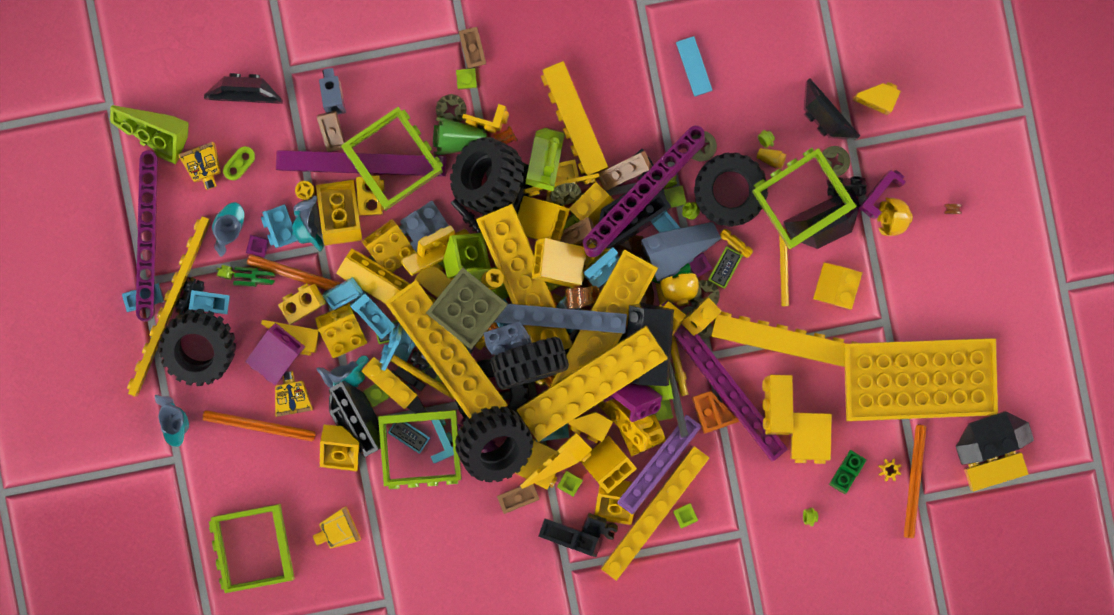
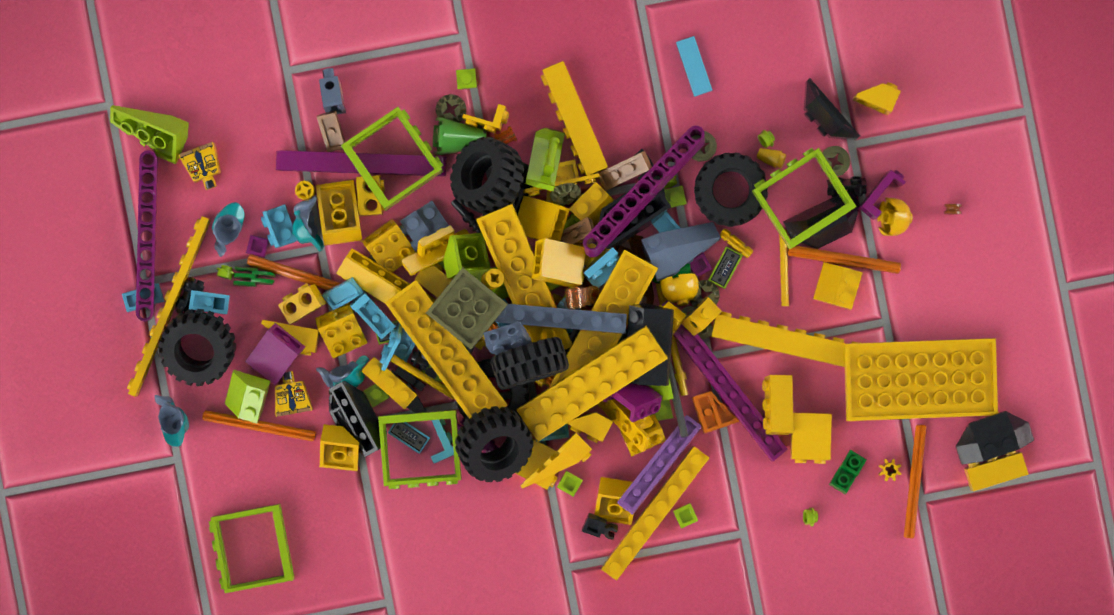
(239, 163): lime plate -> none
(243, 90): black wedge -> none
(247, 396): none -> lime slope
(337, 530): yellow torso -> none
(472, 47): medium nougat plate -> none
(517, 498): medium nougat plate -> none
(570, 537): black slope -> none
(608, 464): yellow brick -> none
(690, 210): lime plate -> none
(845, 259): none -> orange axle

